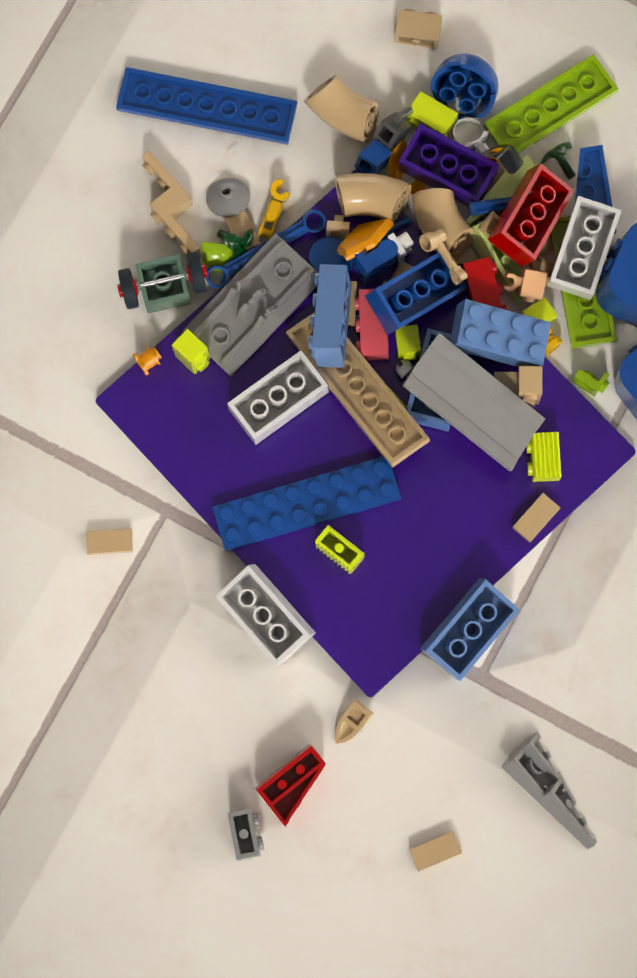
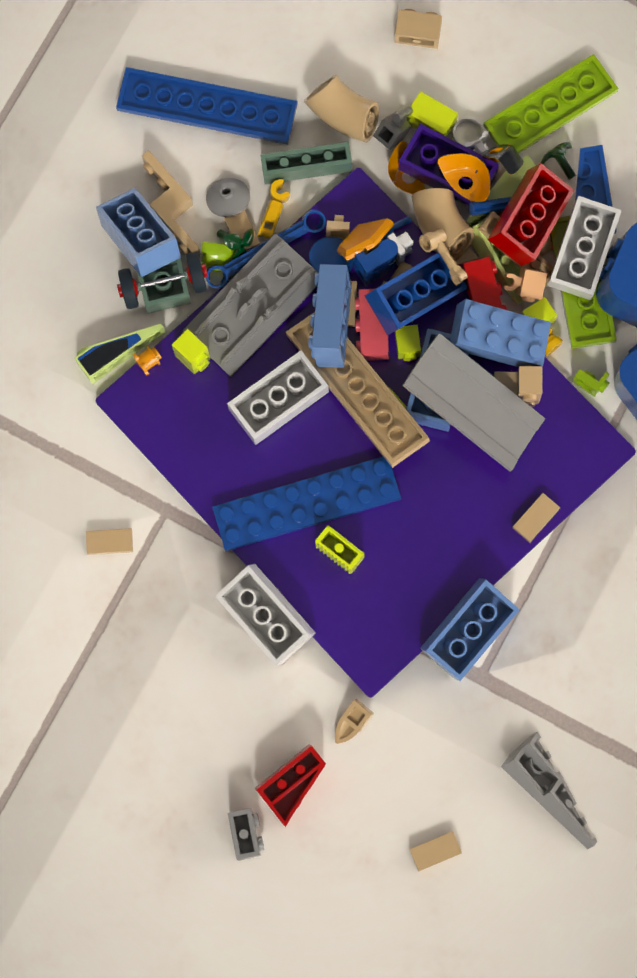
(107, 355): none -> slope
(138, 232): none -> medium blue brick
(306, 162): none -> sand green brick
(371, 195): tan brick -> none
(373, 158): blue brick -> none
(404, 371): light grey hinge -> none
(465, 165): none -> light orange piece
(471, 78): blue cylinder -> none
(545, 457): neon yellow brick -> none

